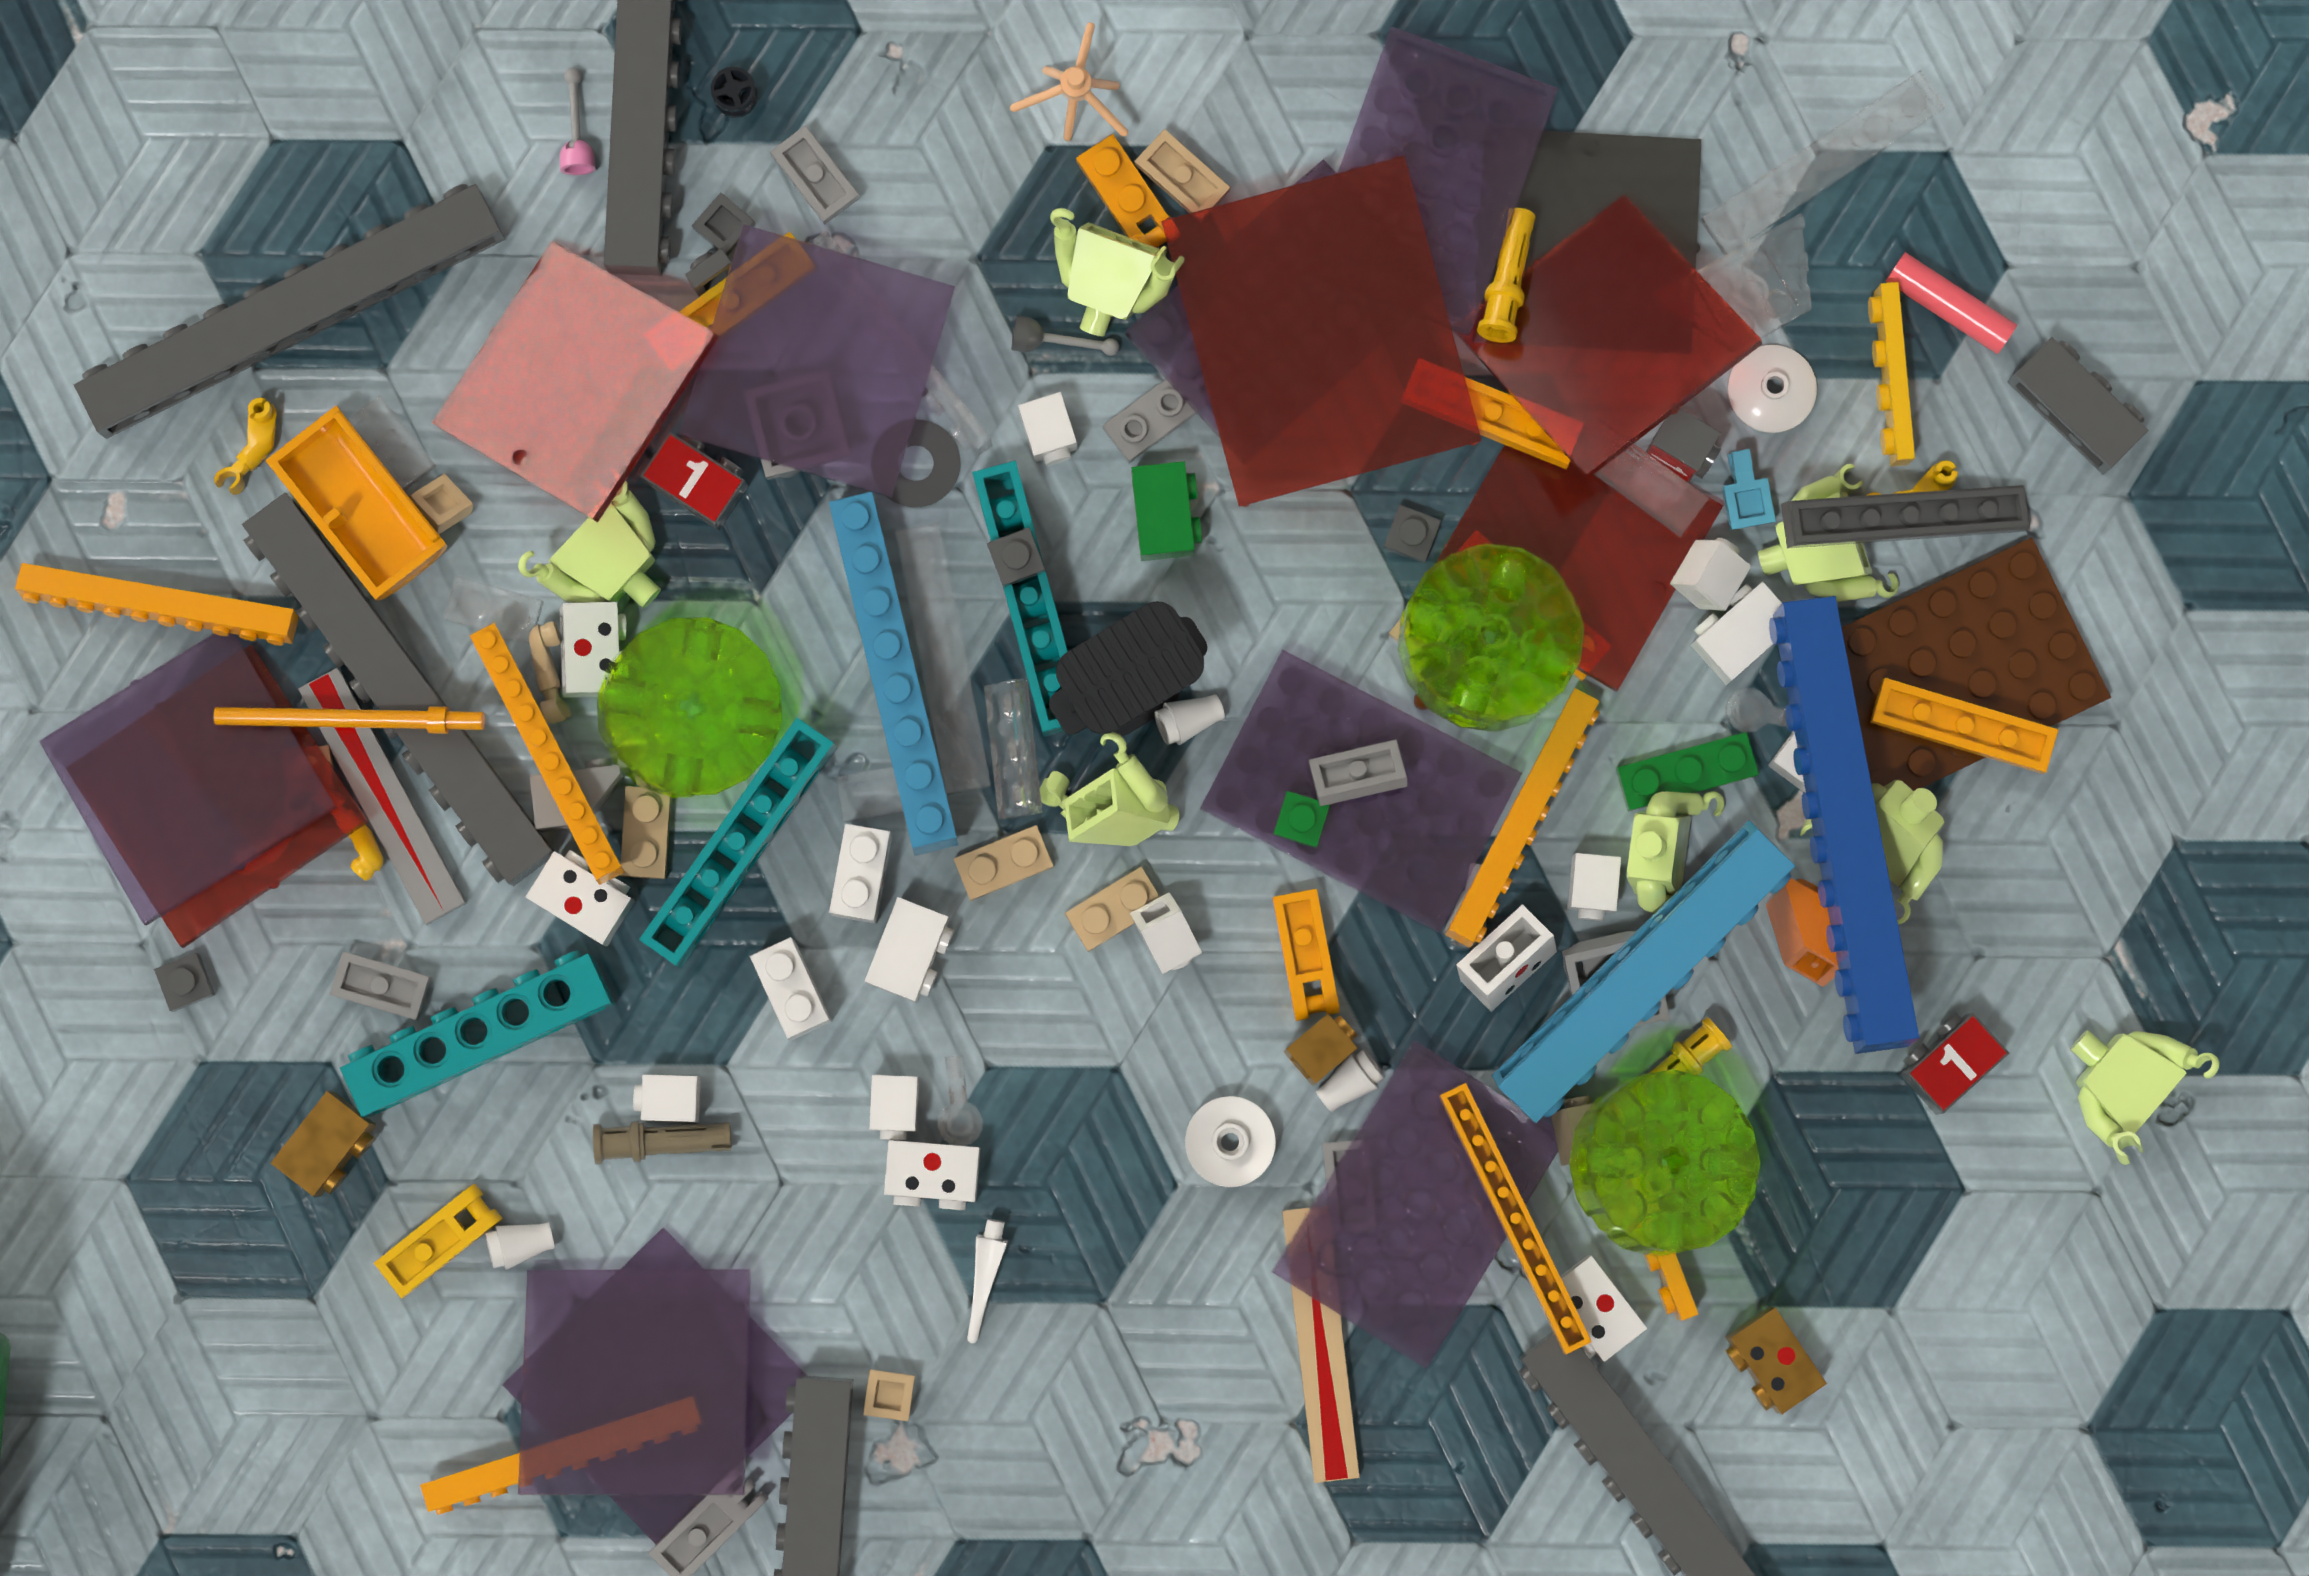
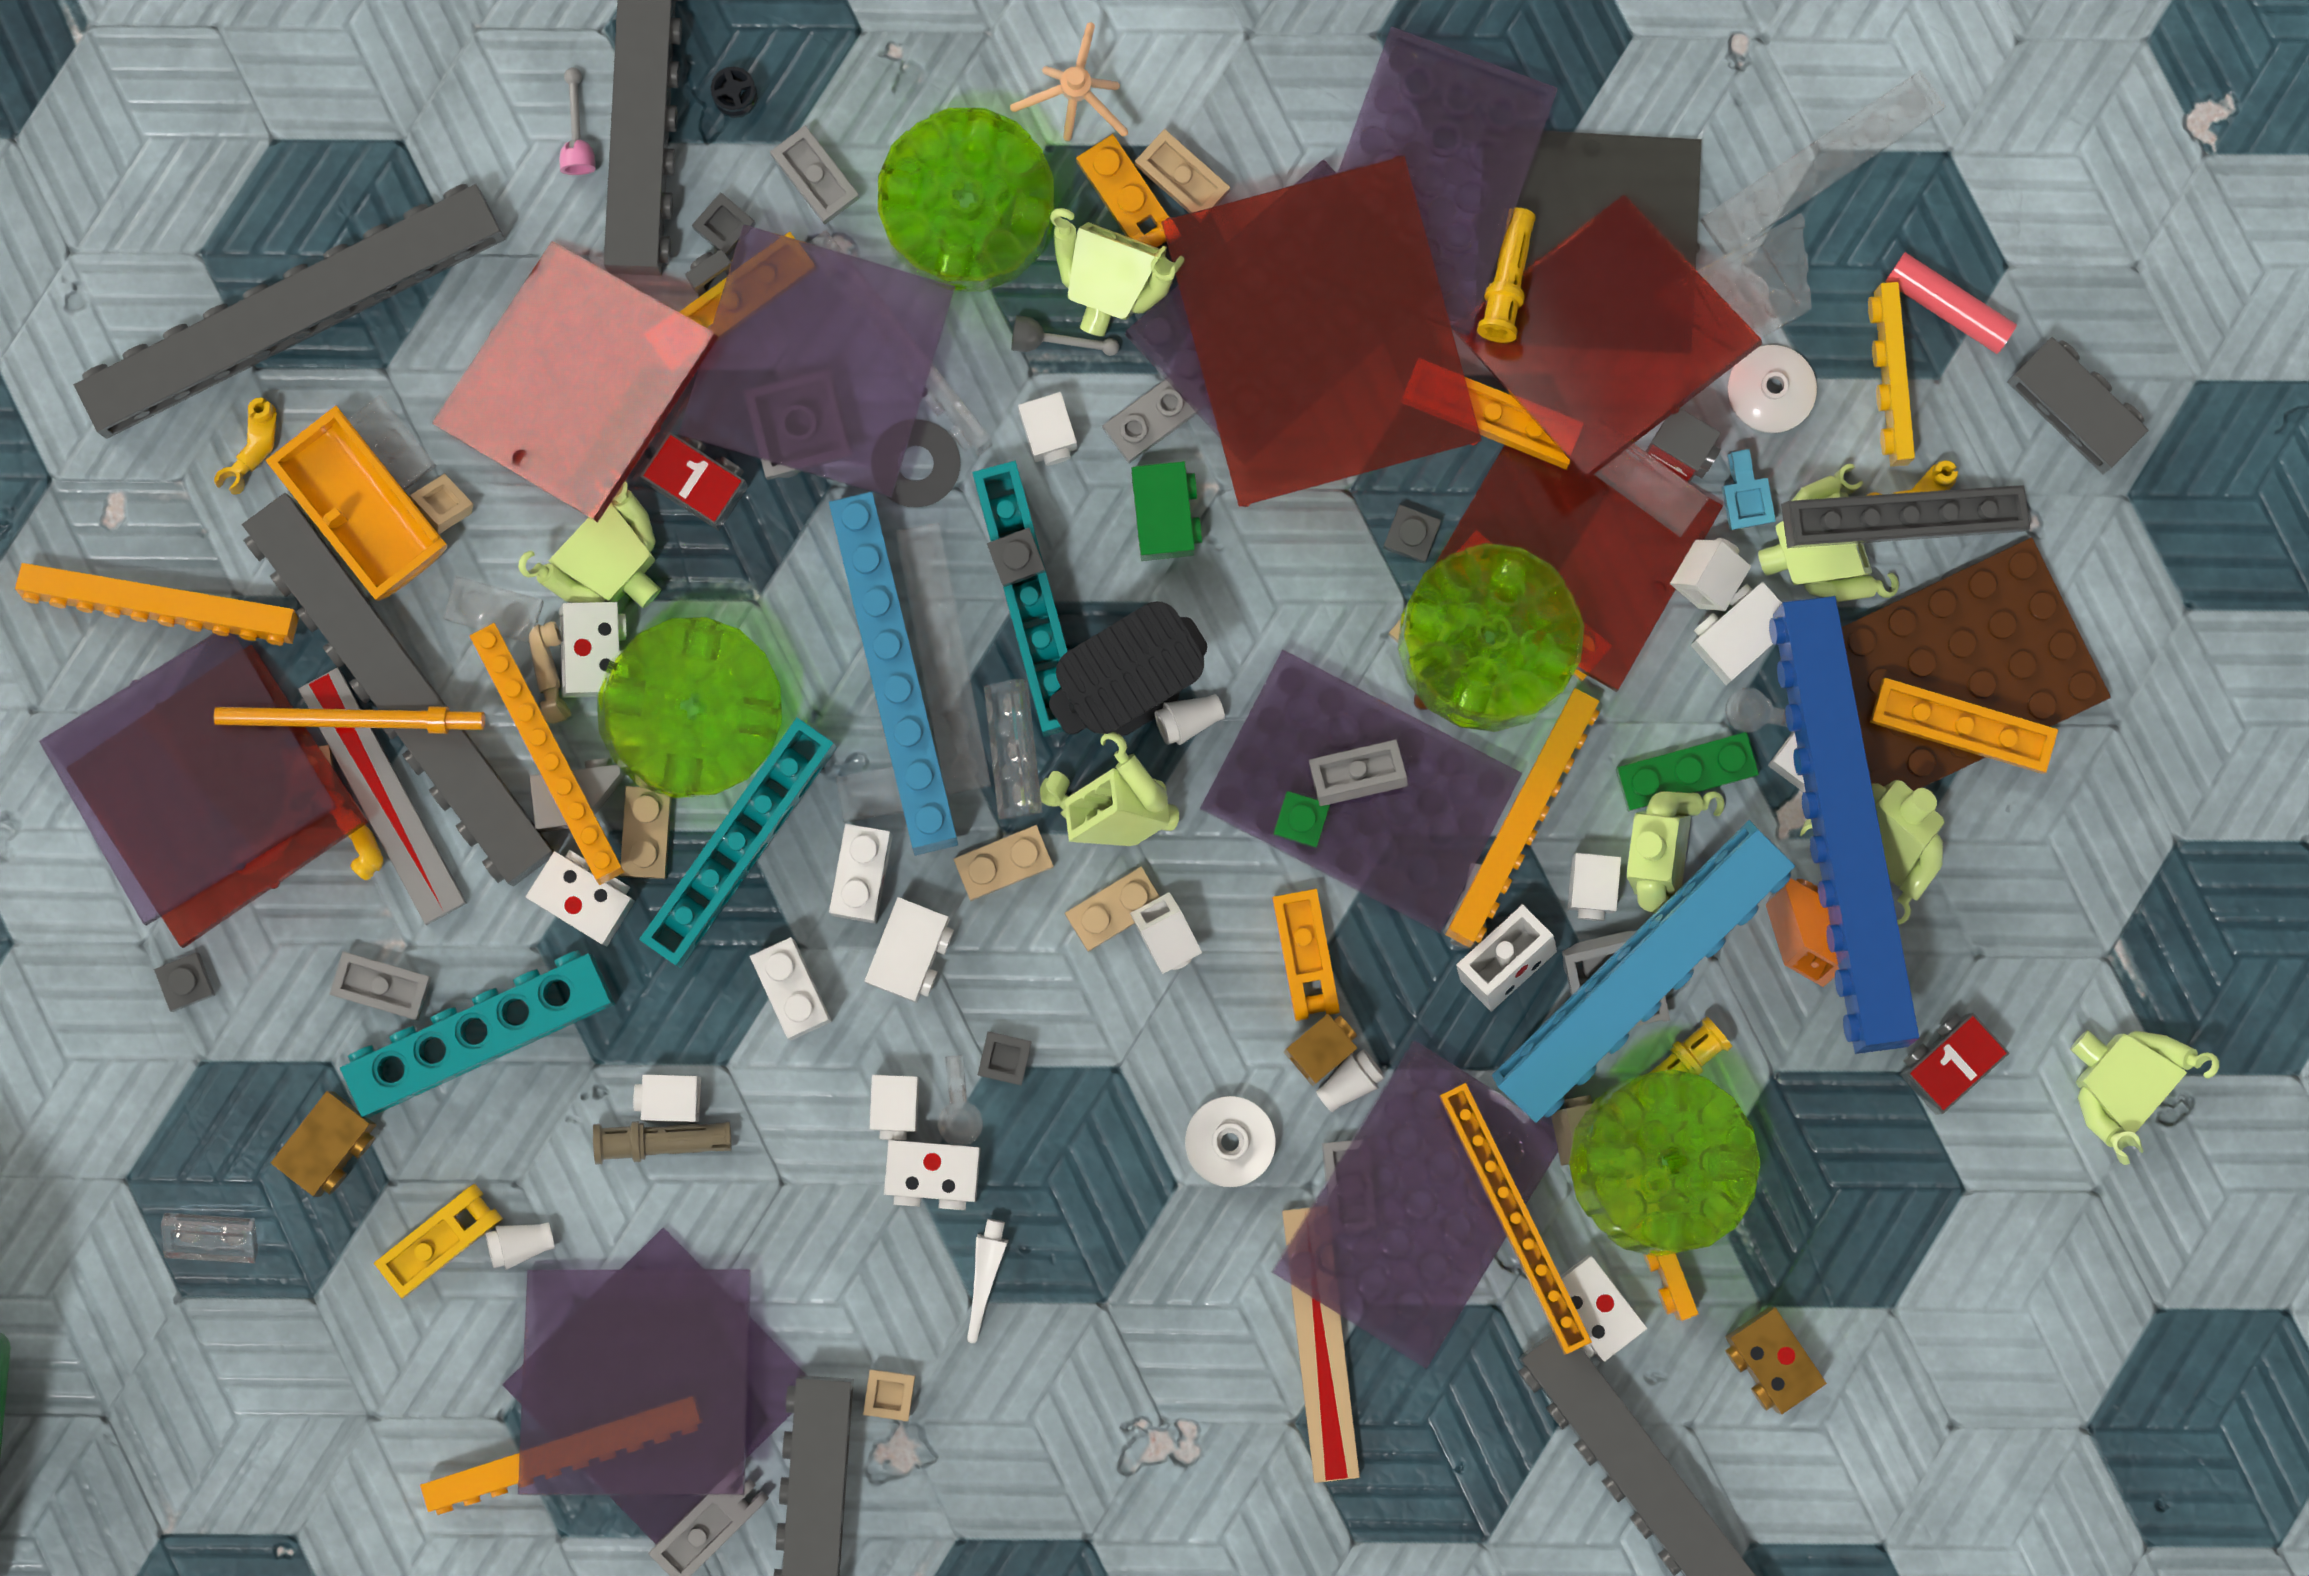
(209, 1238): none -> clear plate
(959, 155): none -> clear neon green brick
(1004, 1058): none -> dark grey plate

